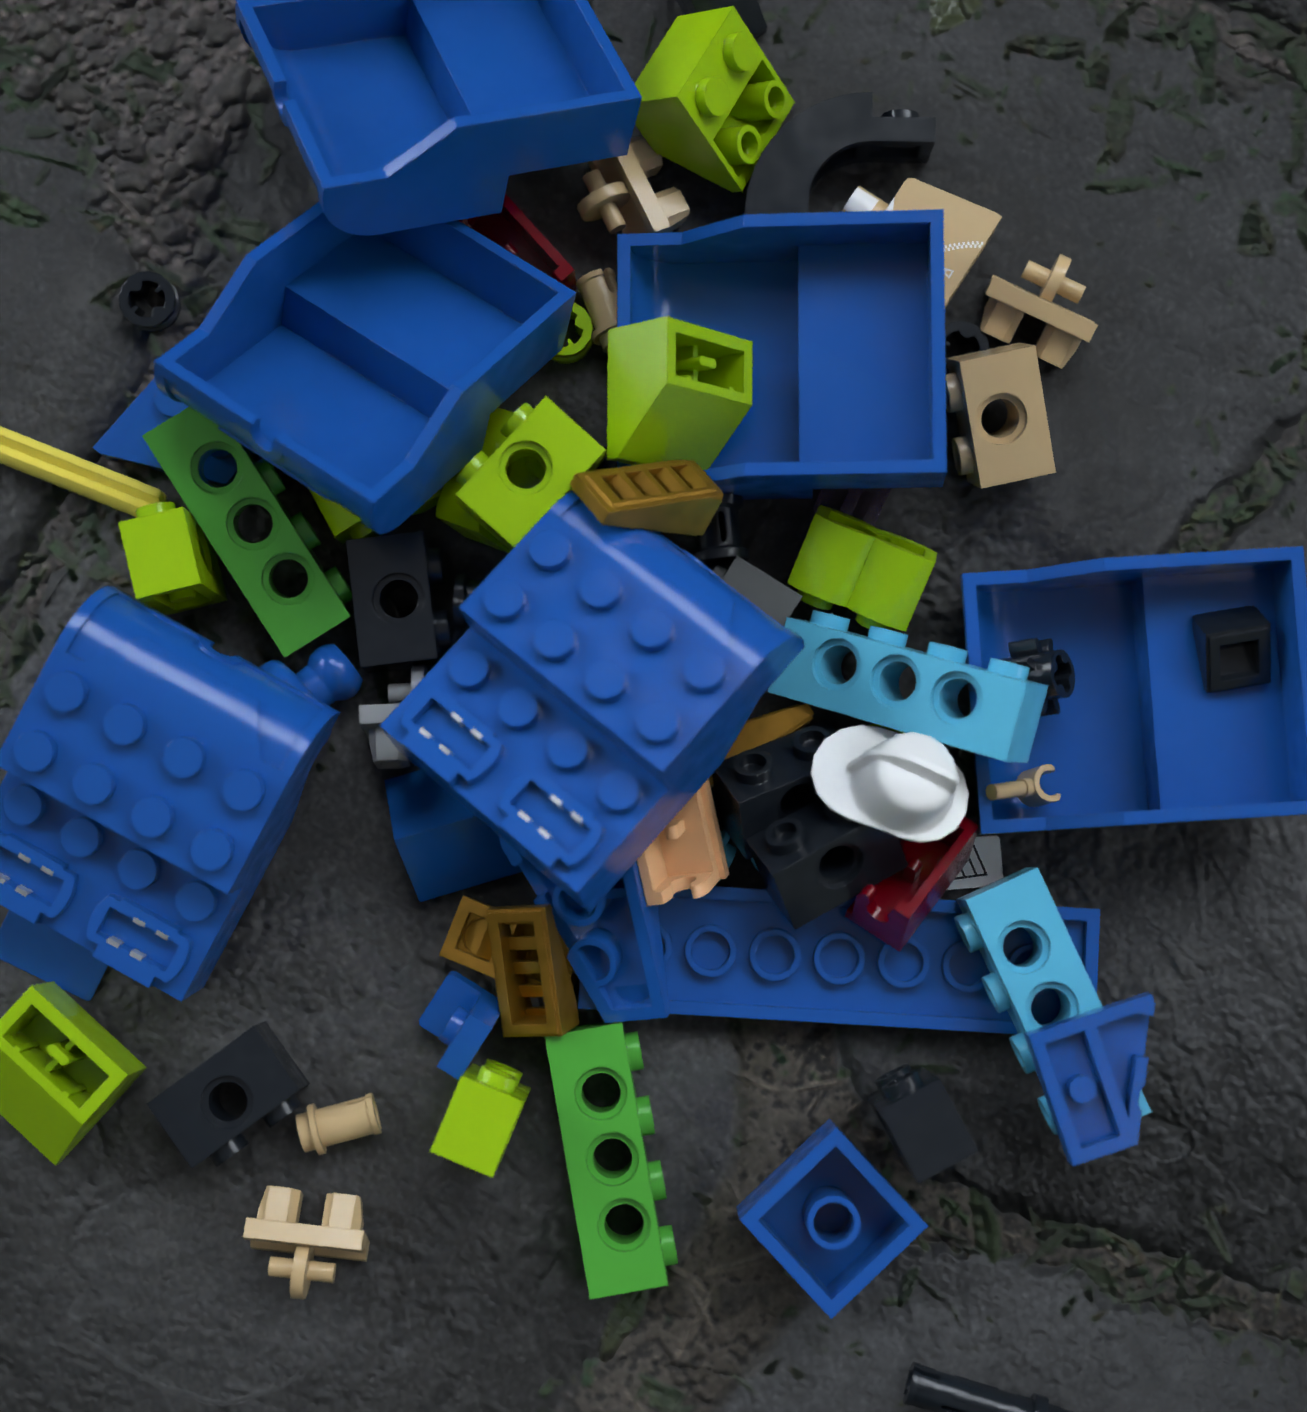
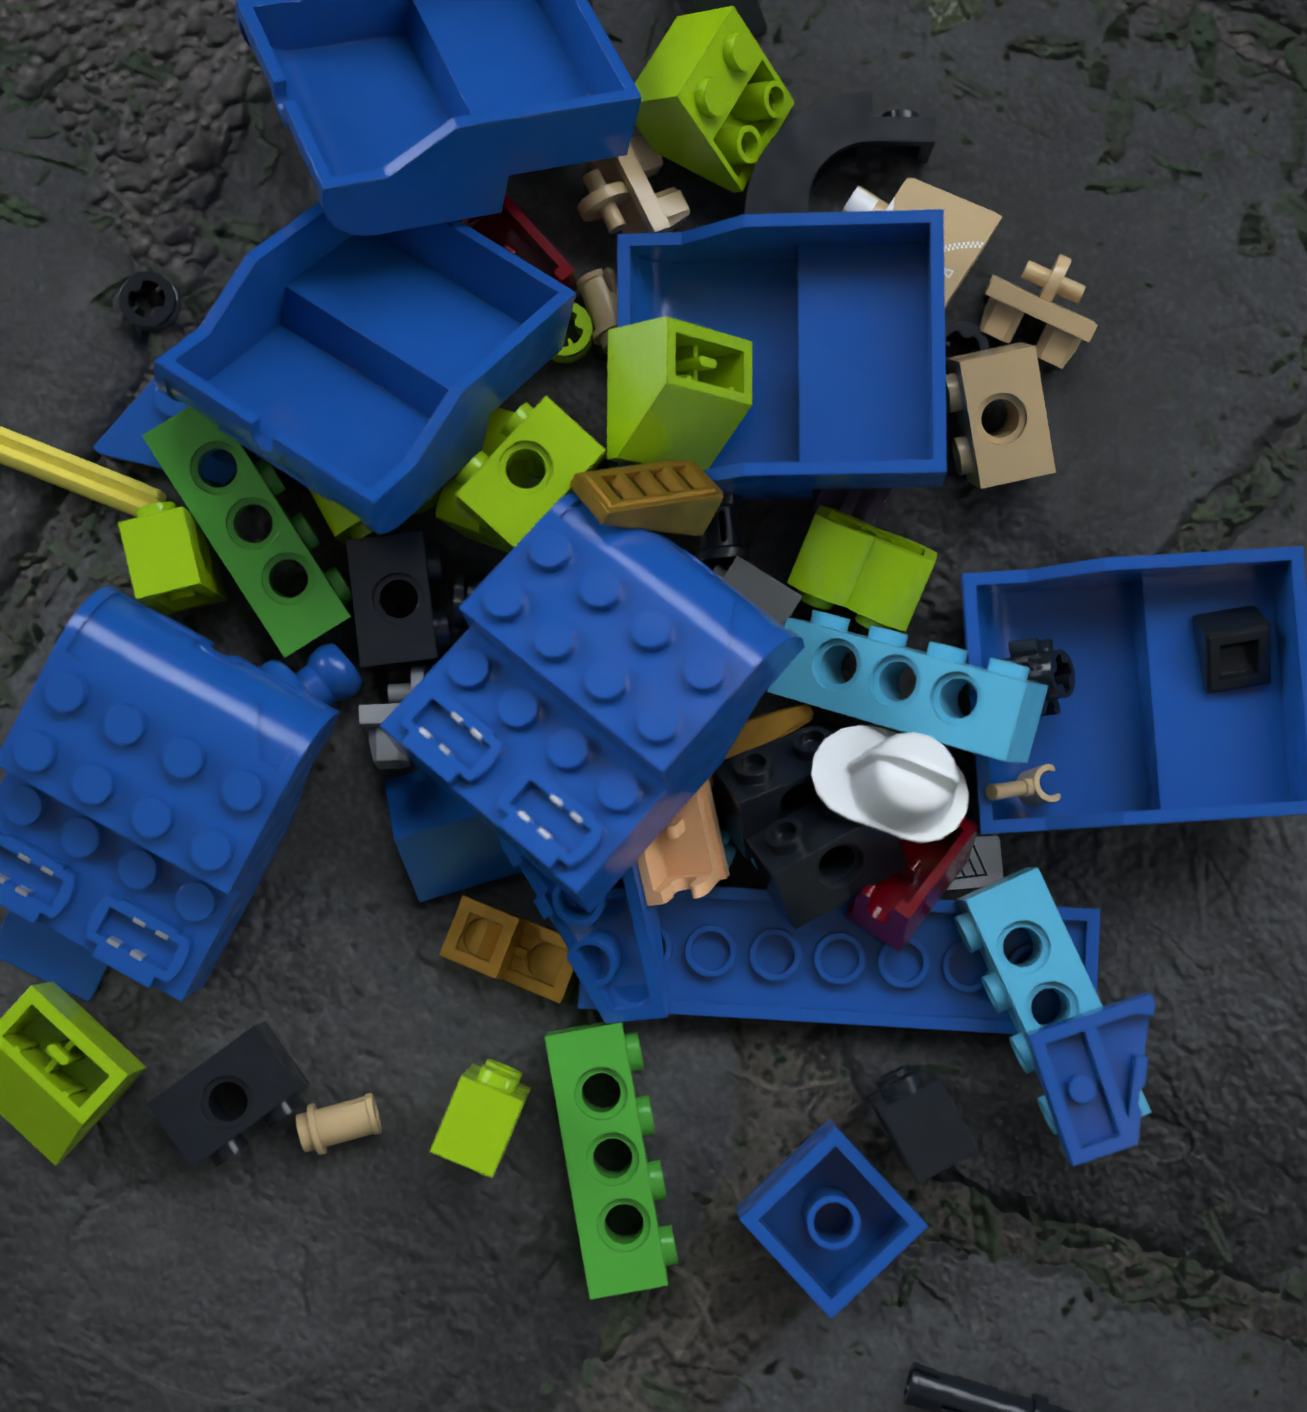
(279, 1231): tan hips -> none
(462, 1019): blue bracket -> none
(513, 993): pearl gold slope -> none

